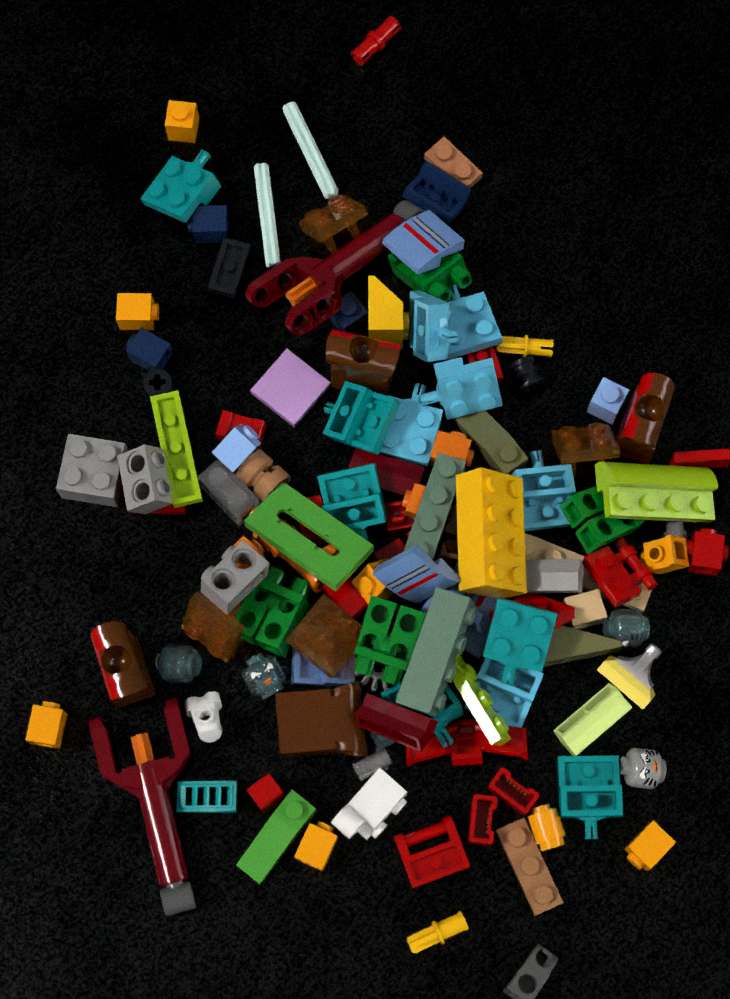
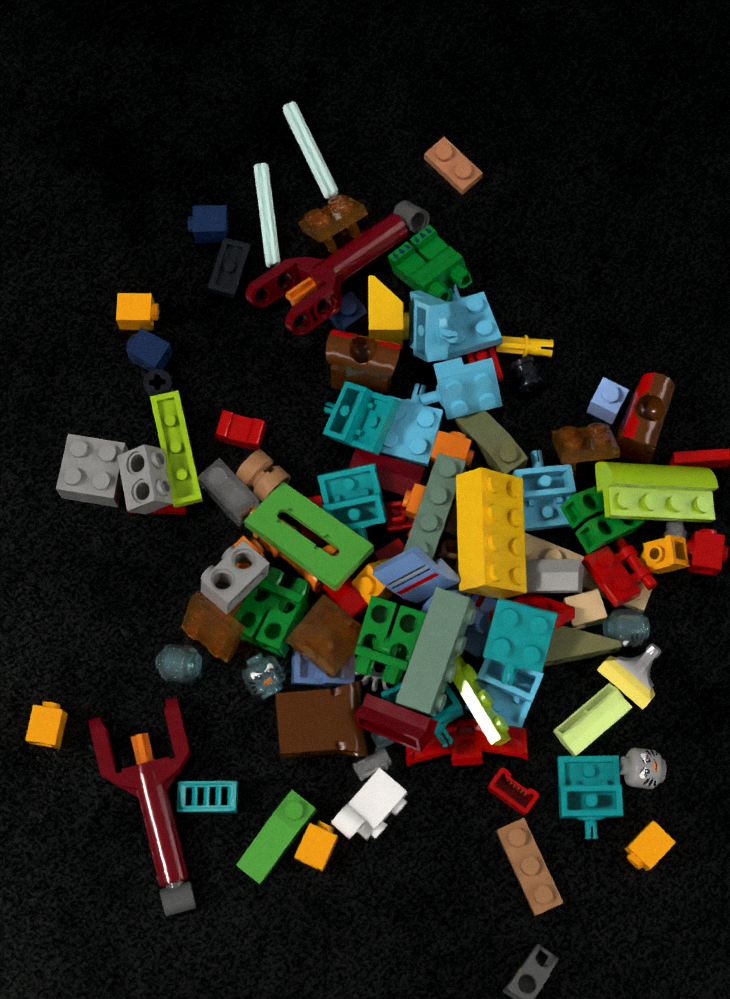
(122, 664): reddish brown piece -> none
(182, 121): light orange brick -> none
(182, 187): teal plate -> none
(205, 715): white plate -> none
(237, 446): light blue brick -> none
(266, 793): red piece -> none
(290, 387): lavender tile -> none
(376, 40): red pin -> none
(423, 242): medium blue slope -> none
(435, 861): red plate -> none
(437, 932): yellow axle -> none
(438, 193): dark blue bracket -> none
(481, 819): red piece -> none
(547, 827): light orange brick -> none

